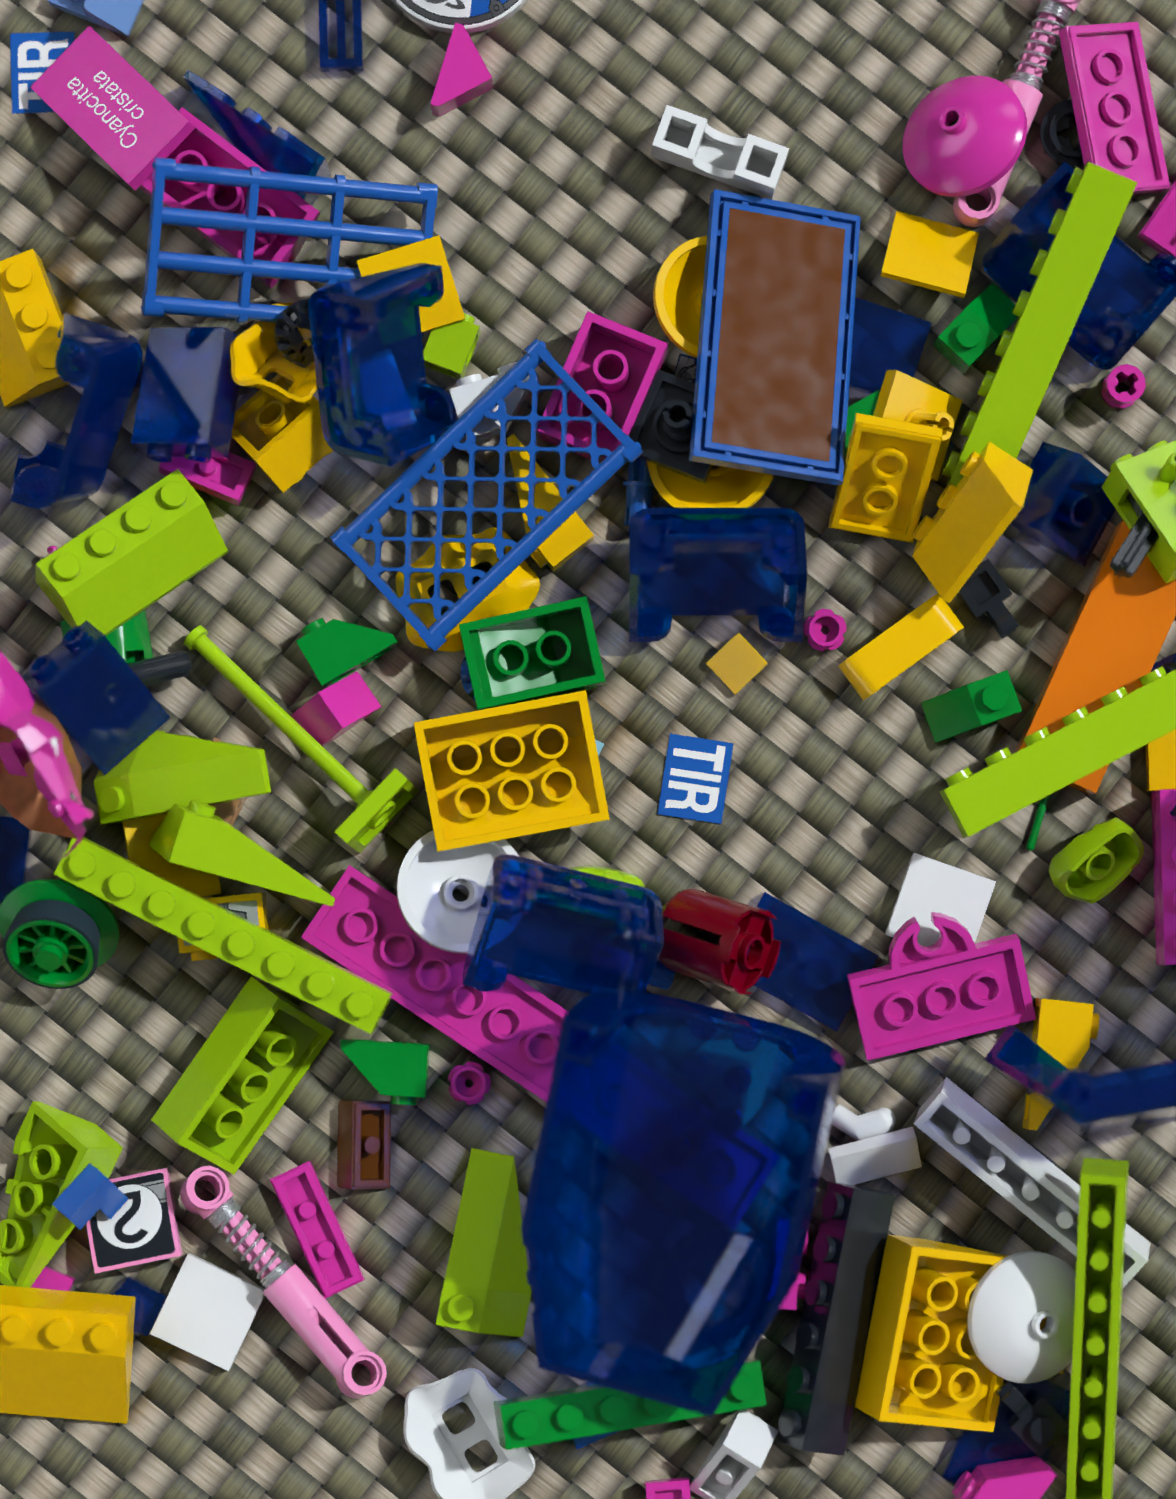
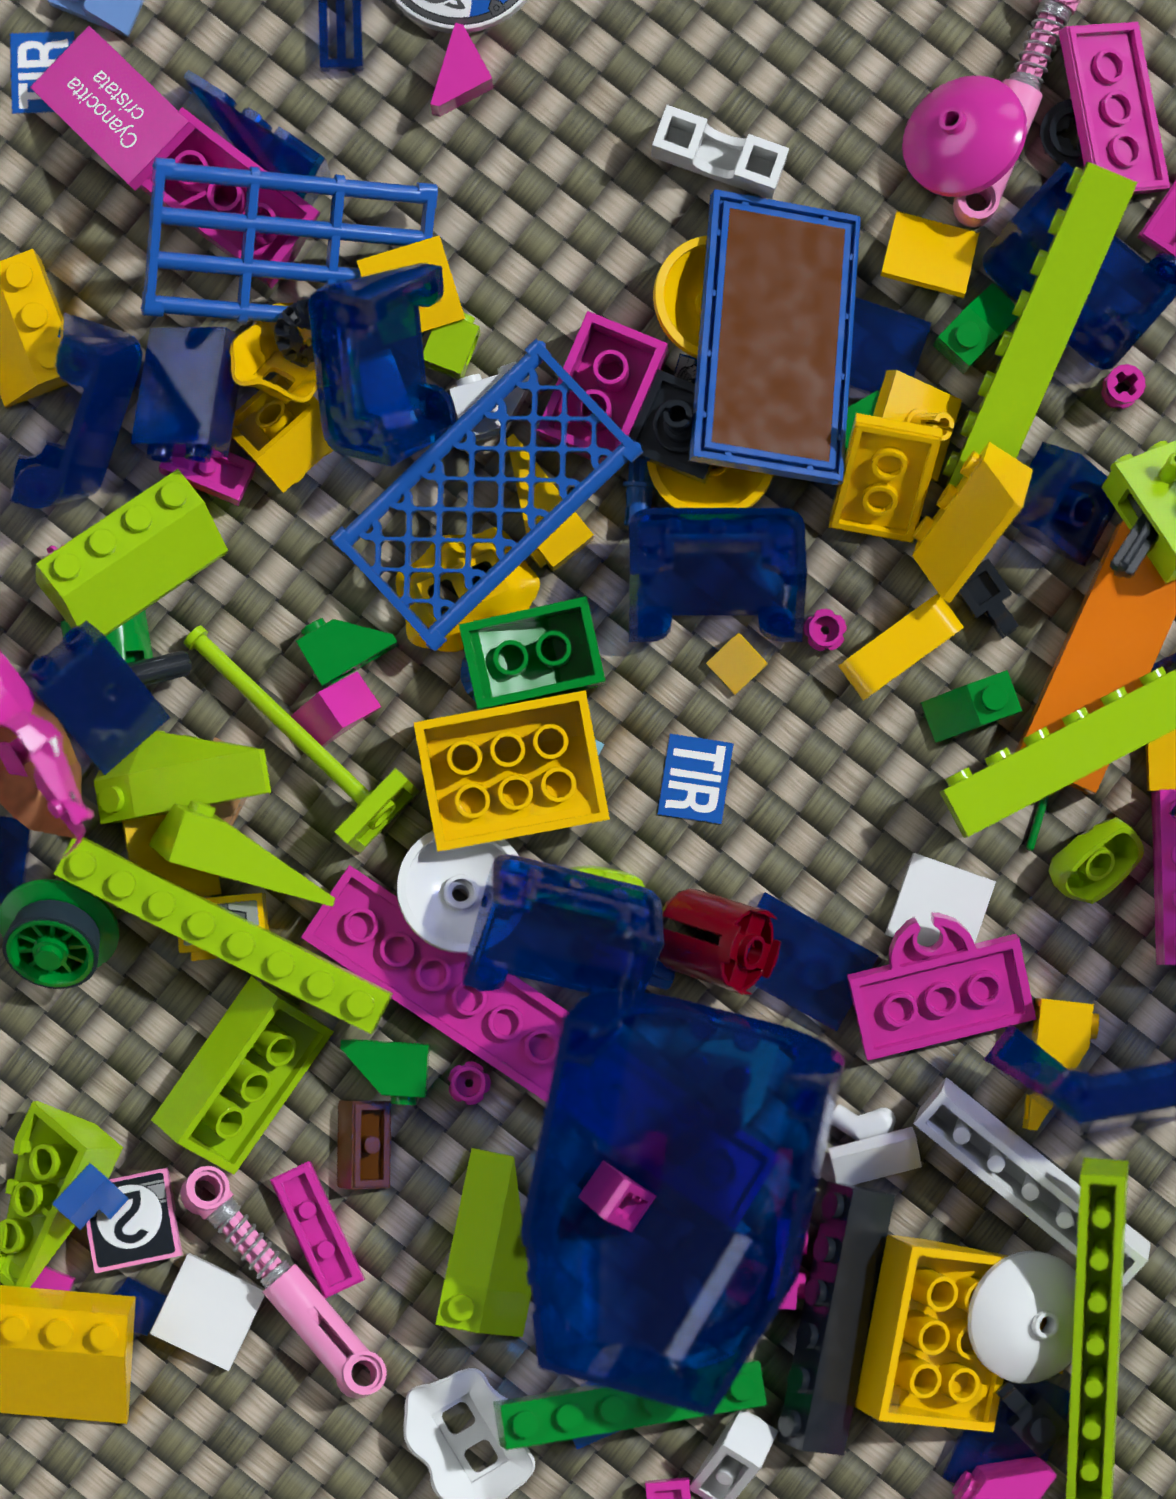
(616, 1197): none -> dark pink slope

